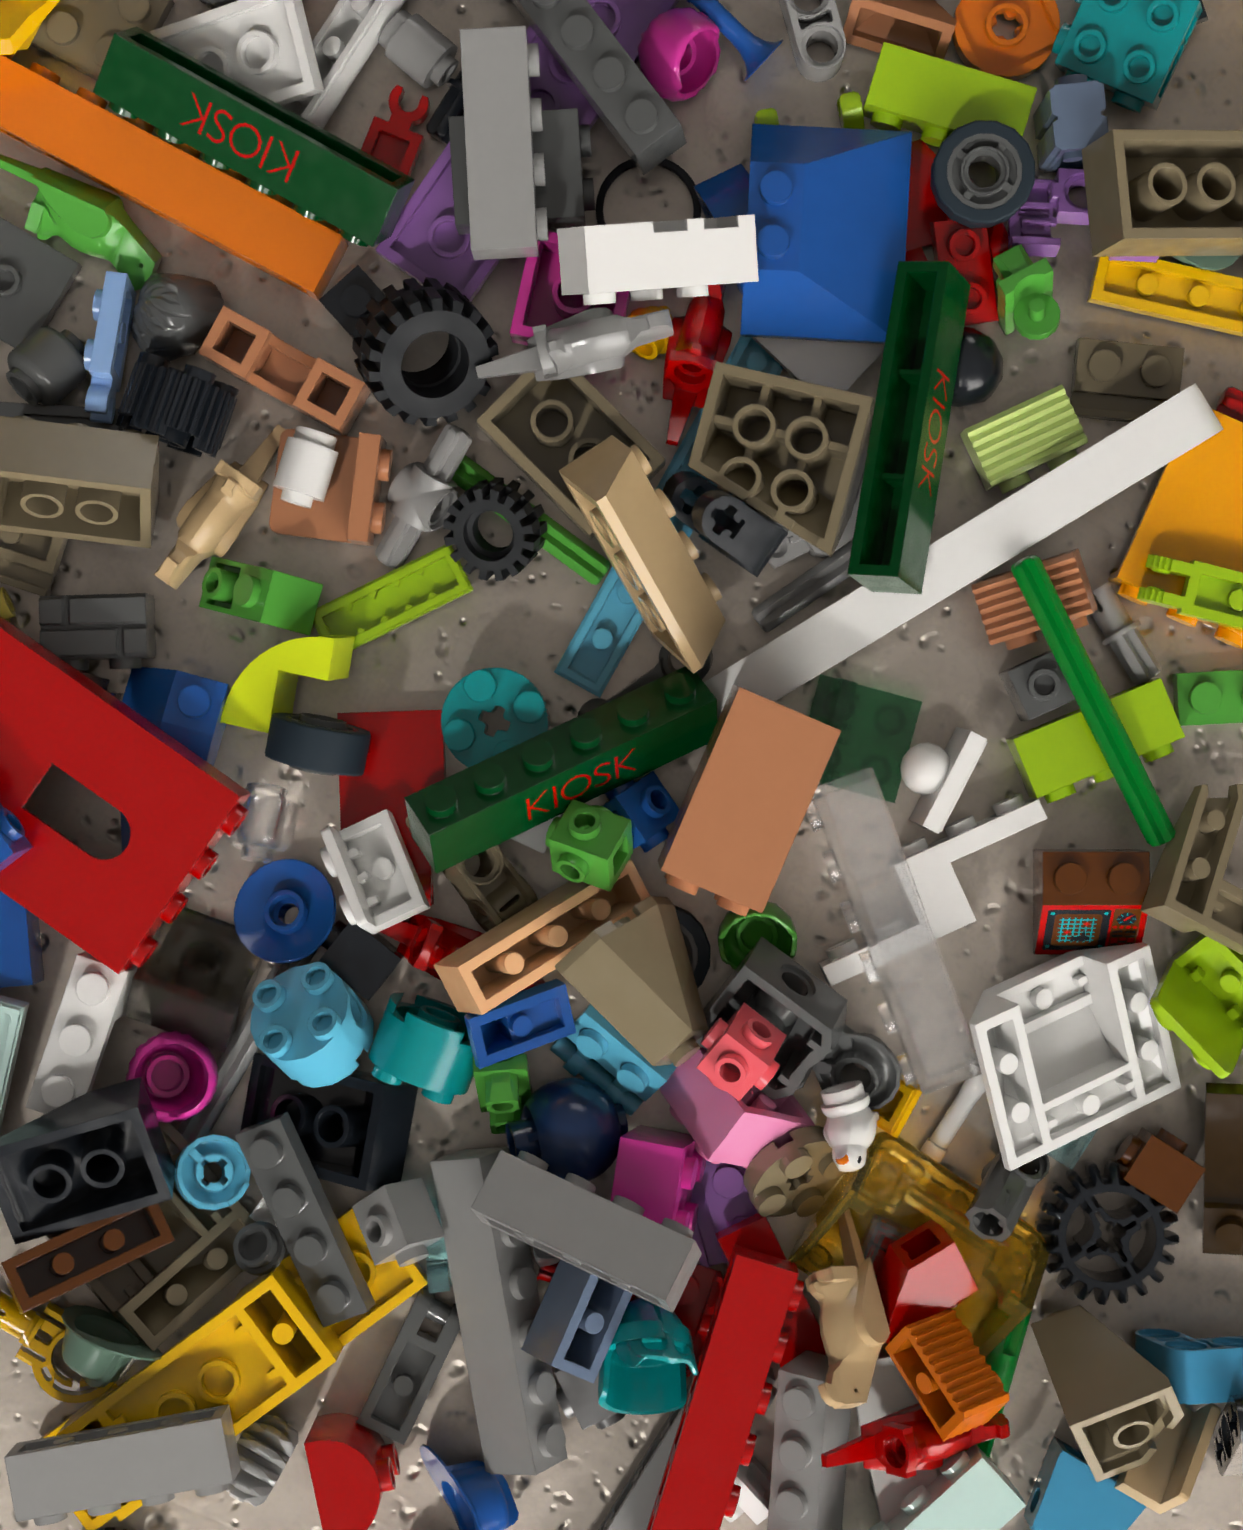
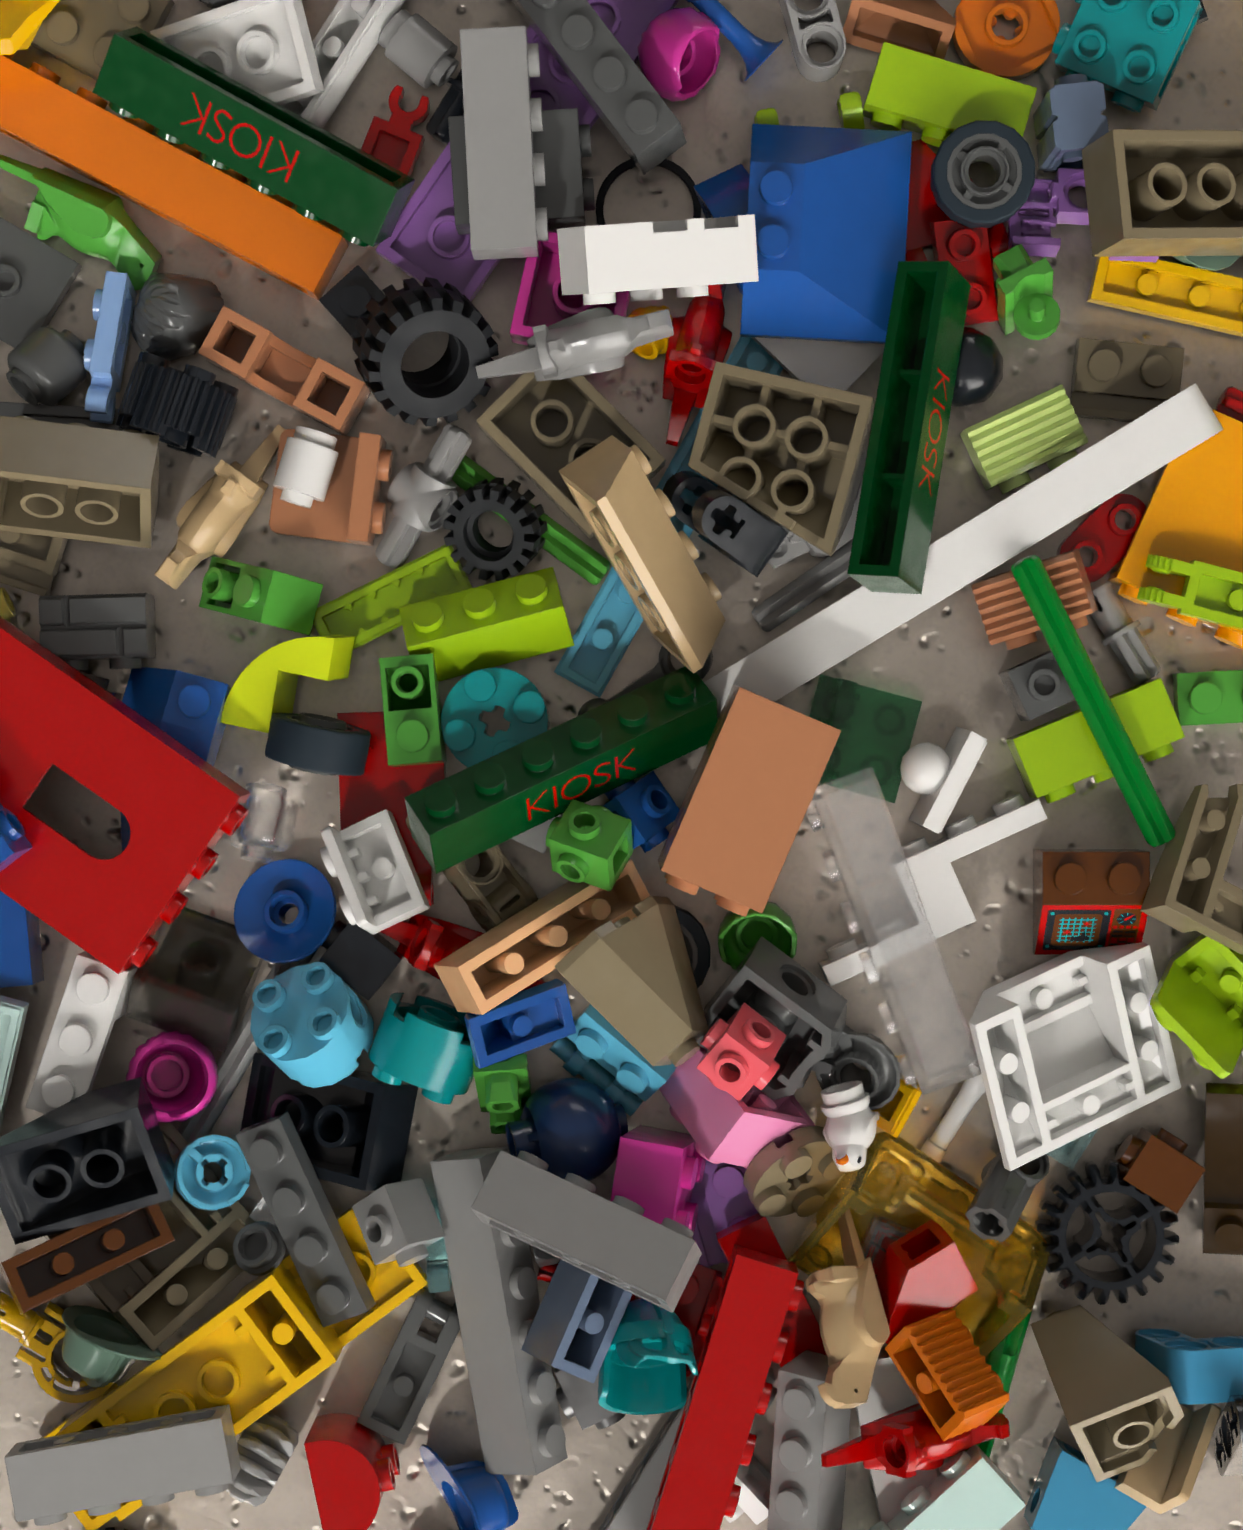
(412, 710): none -> bright green slope
(489, 624): none -> lime brick
(1103, 535): none -> red plate

